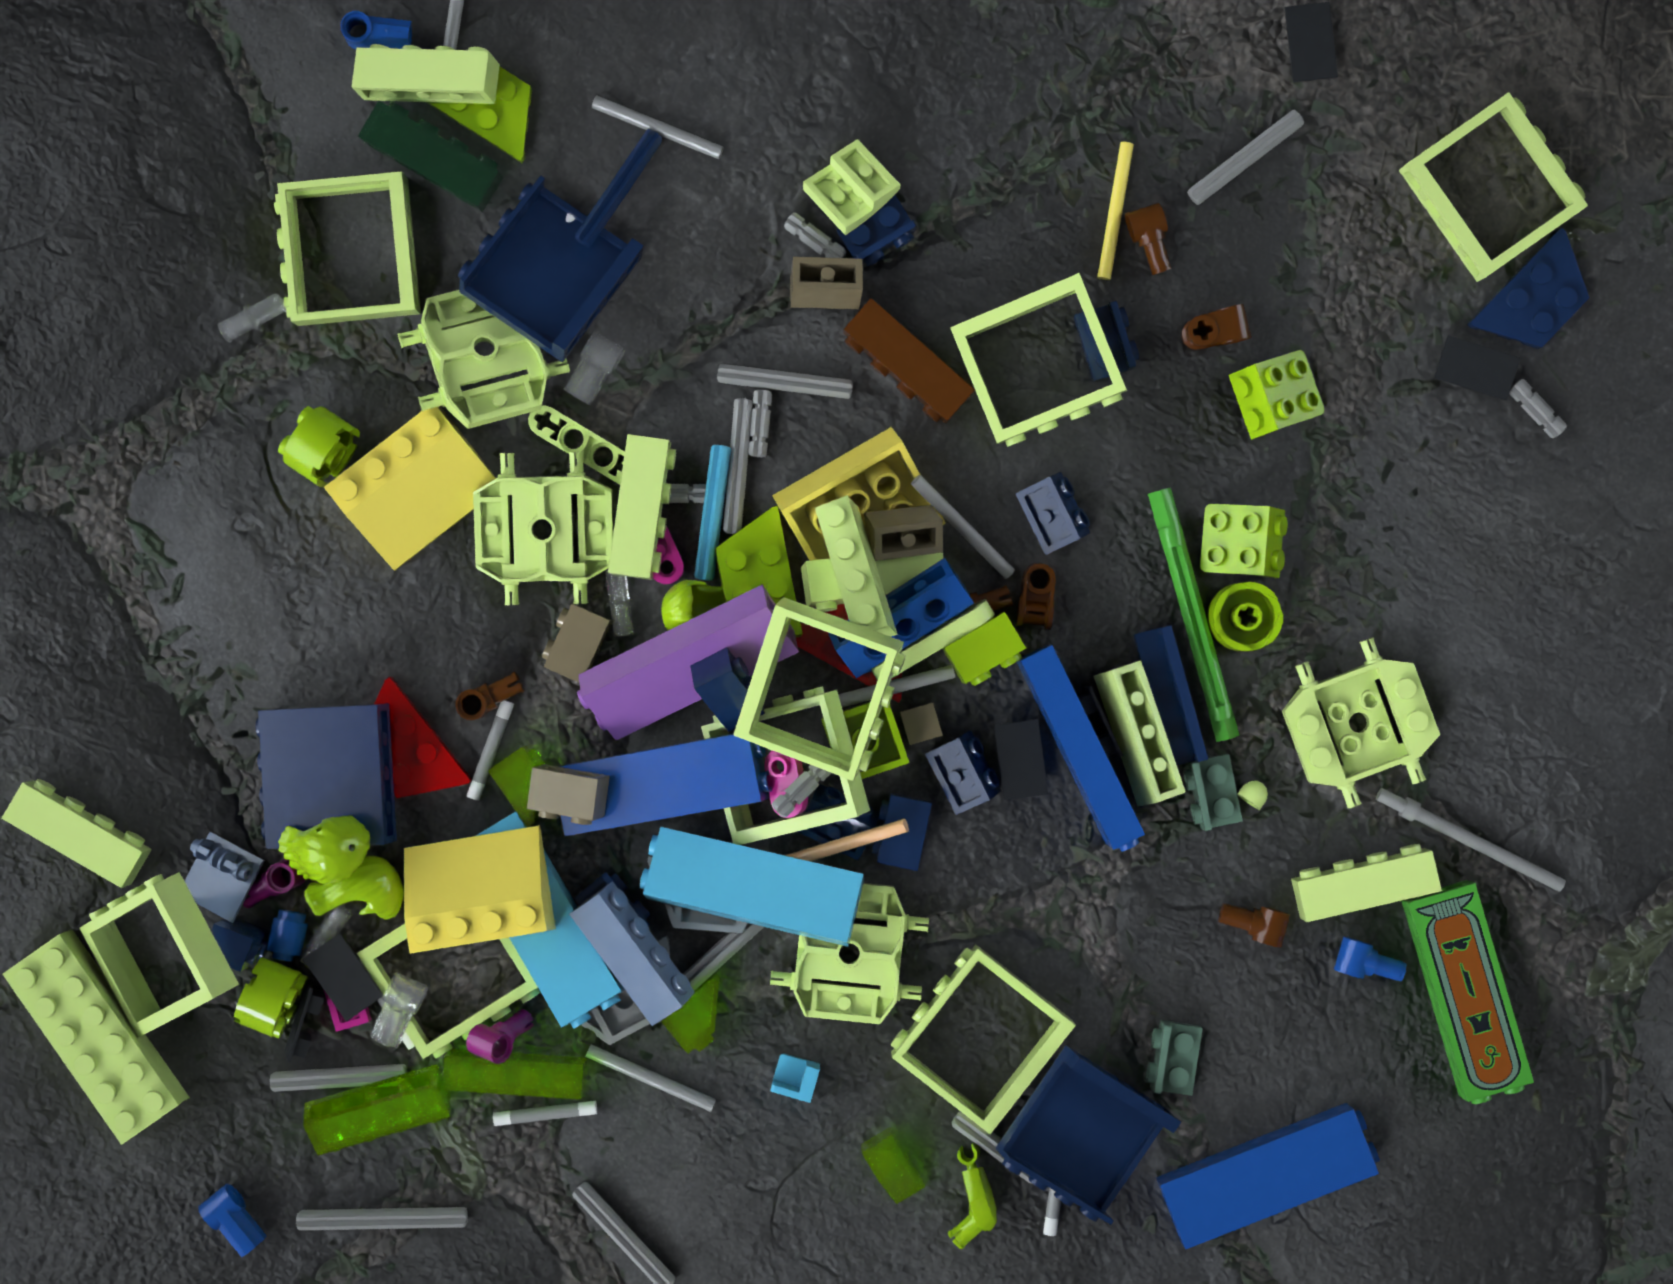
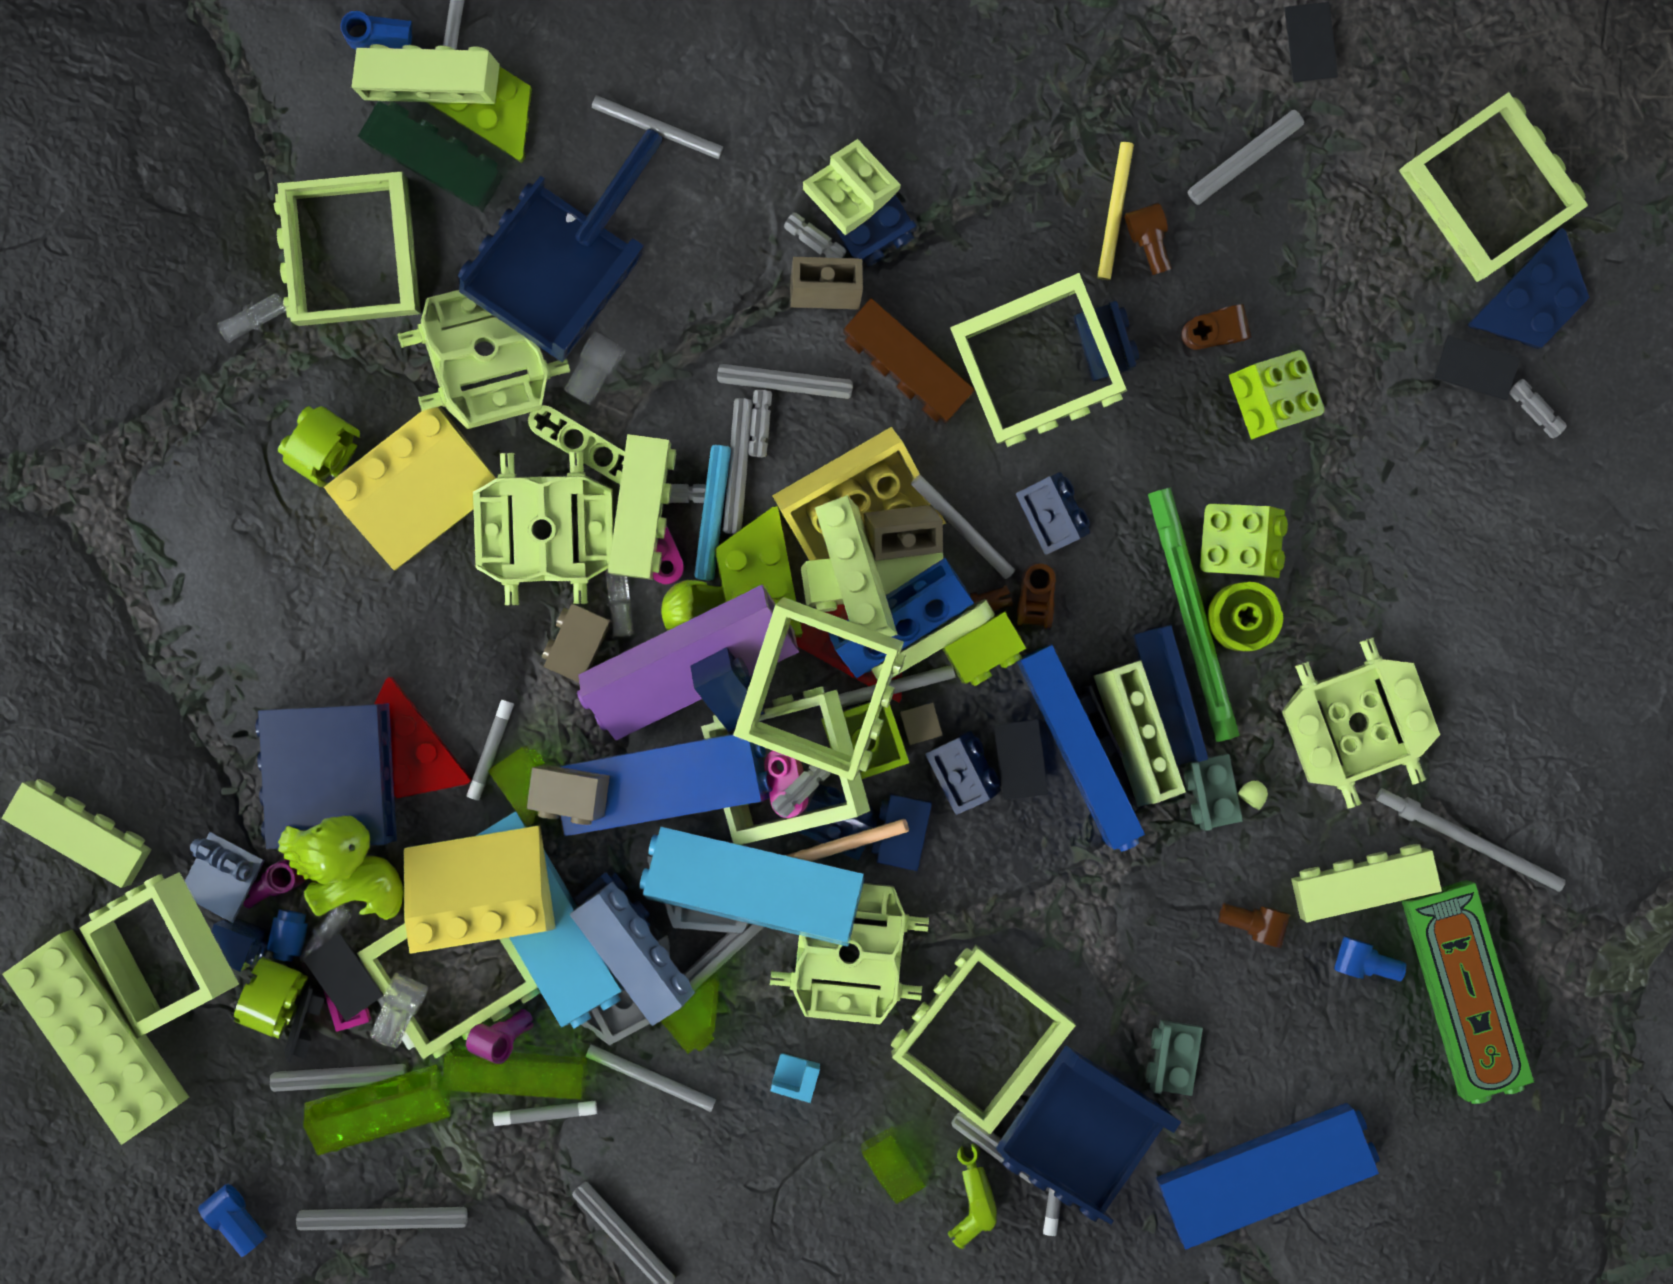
(489, 695): reddish brown pin -> none

